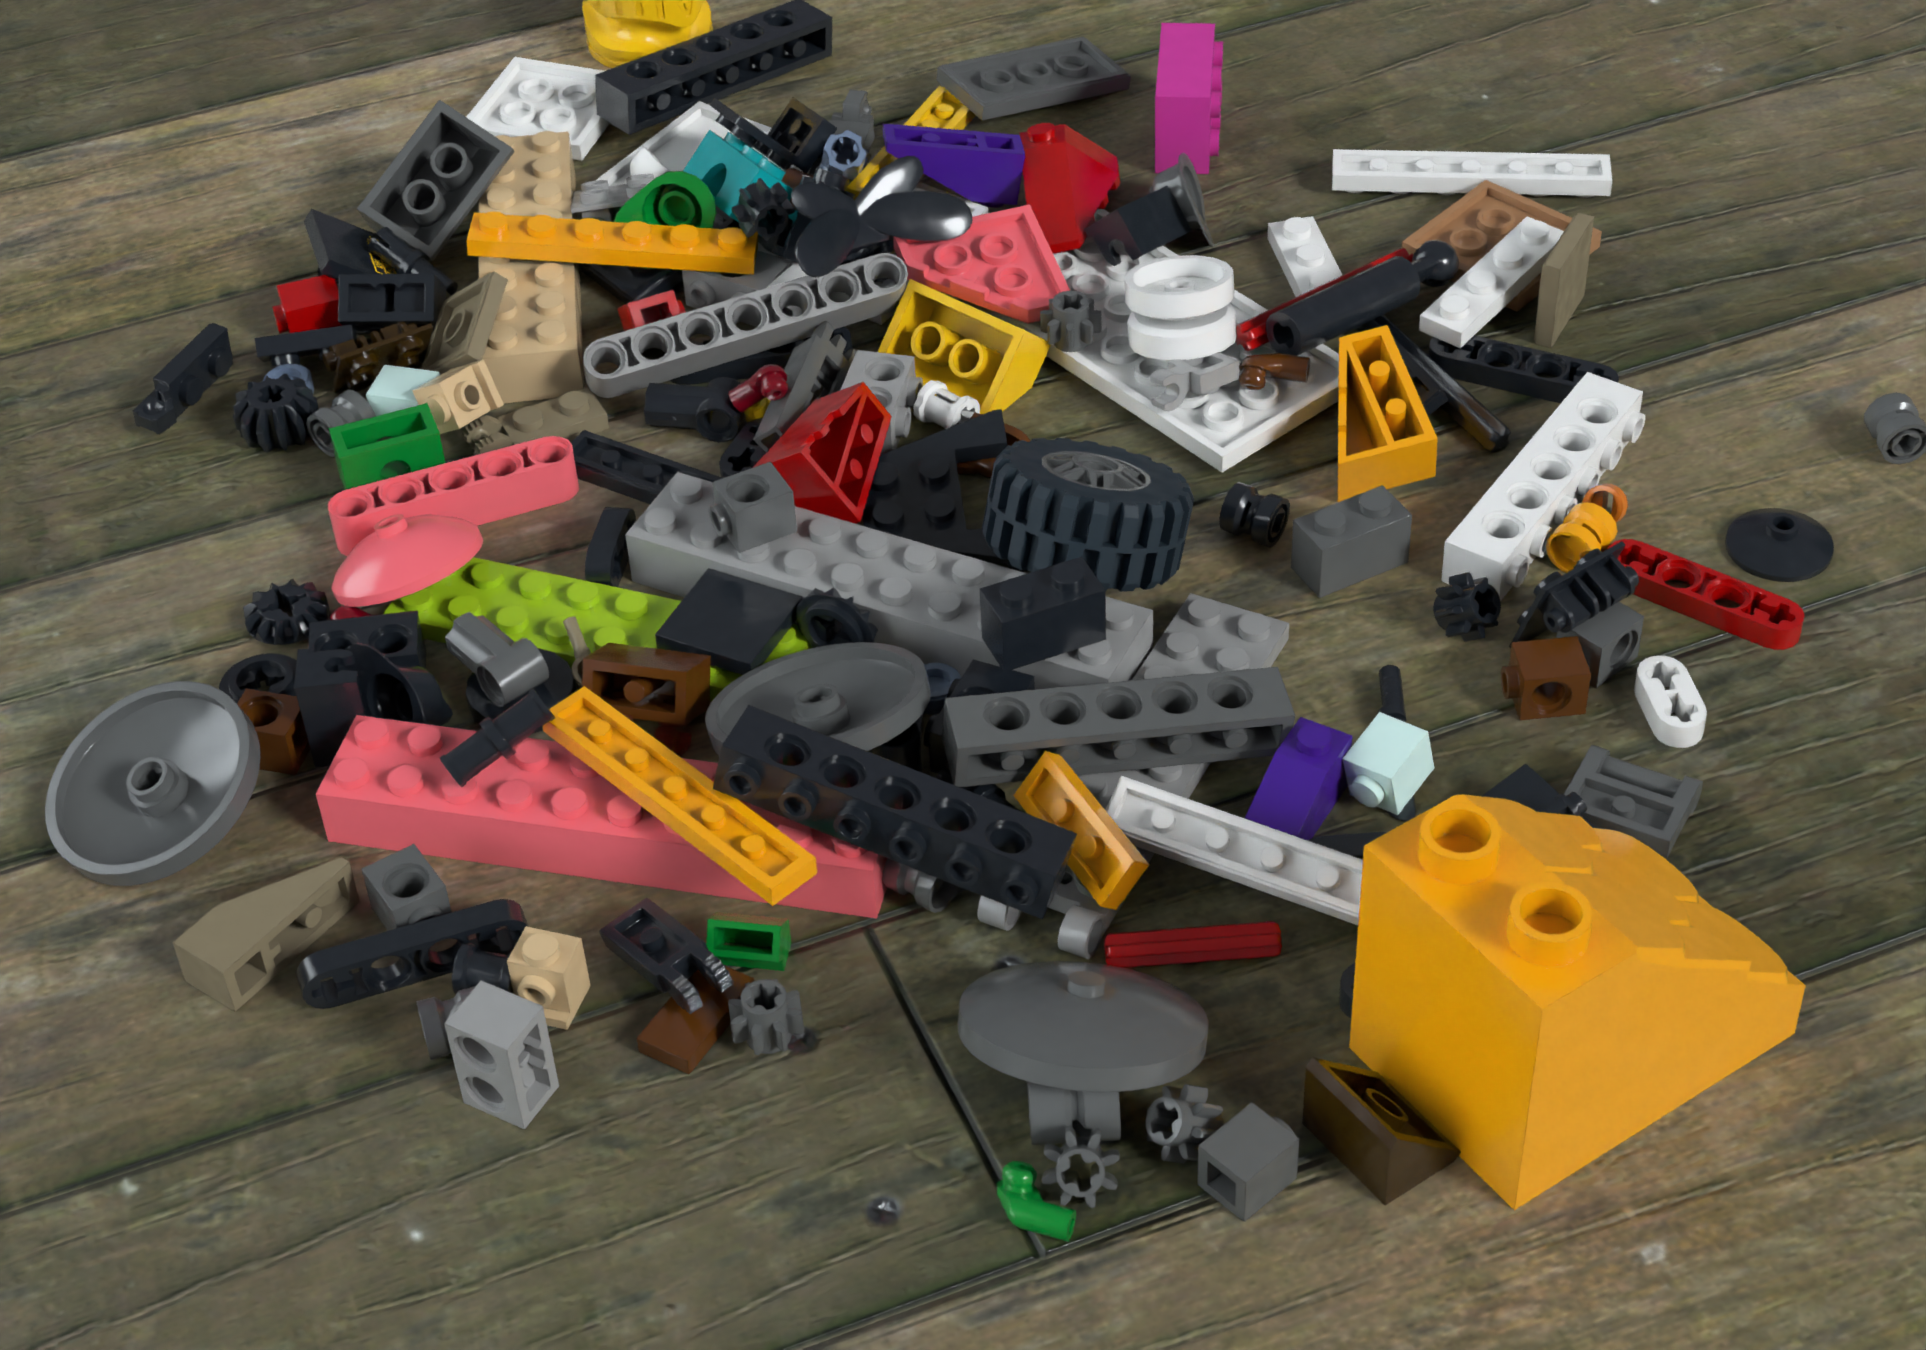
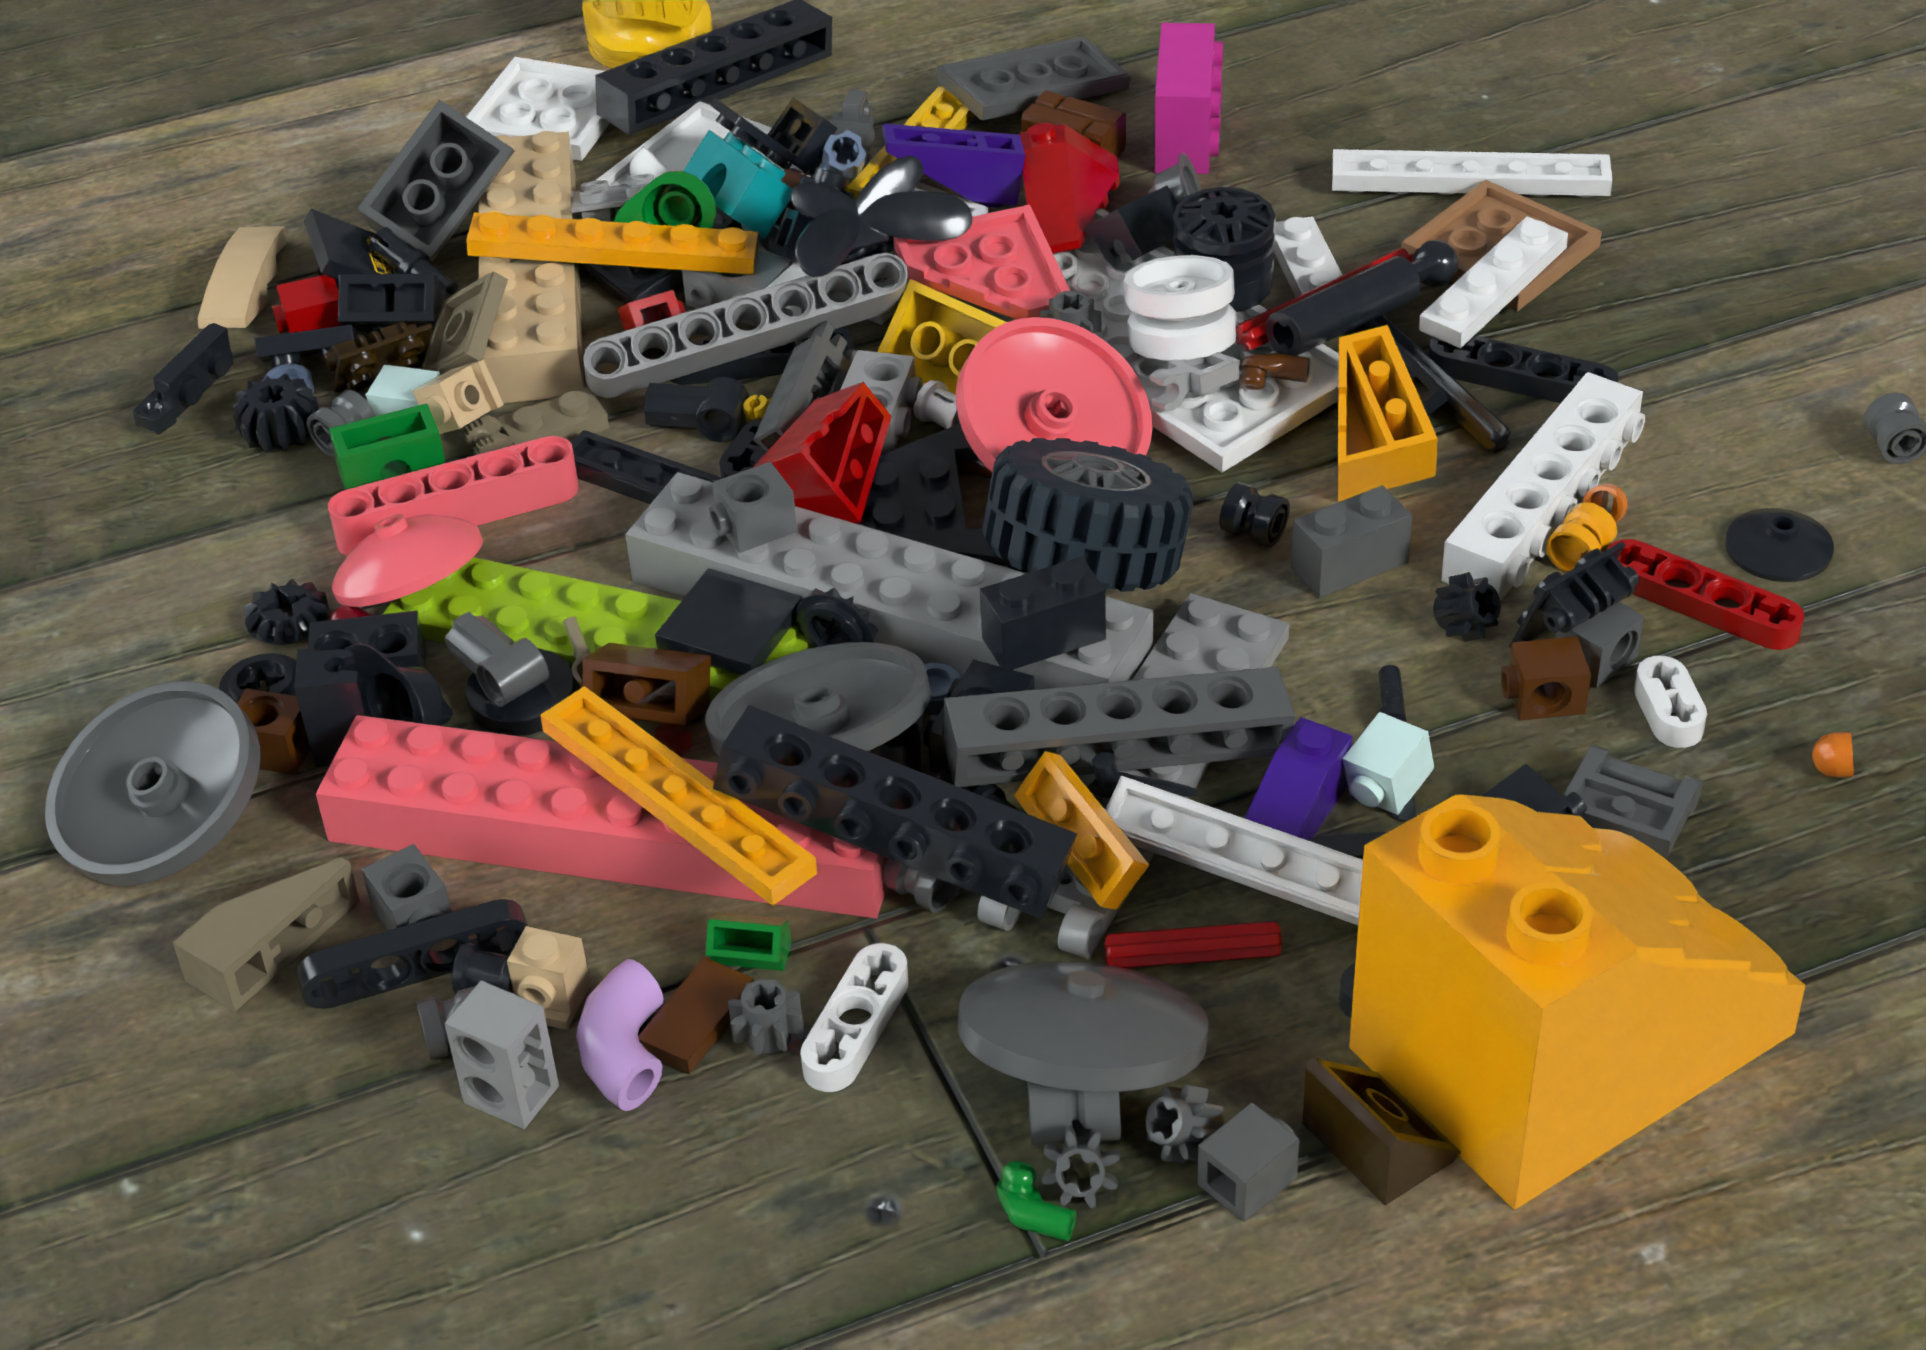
(241, 277): none -> tan slope
(497, 738): black pin -> none
(608, 550): black beam -> none
(610, 1035): none -> lavender cylinder
(664, 953): black hinge -> none
(763, 209): black gear -> none
(766, 382): dark red arm -> none
(859, 1039): none -> white beam
(1049, 384): none -> coral dish
(1093, 121): none -> reddish brown brick
(1108, 777): none -> black bar
(1234, 229): none -> black wheel
(1563, 280): dark tan tile -> none
(1834, 755): none -> orange hinge

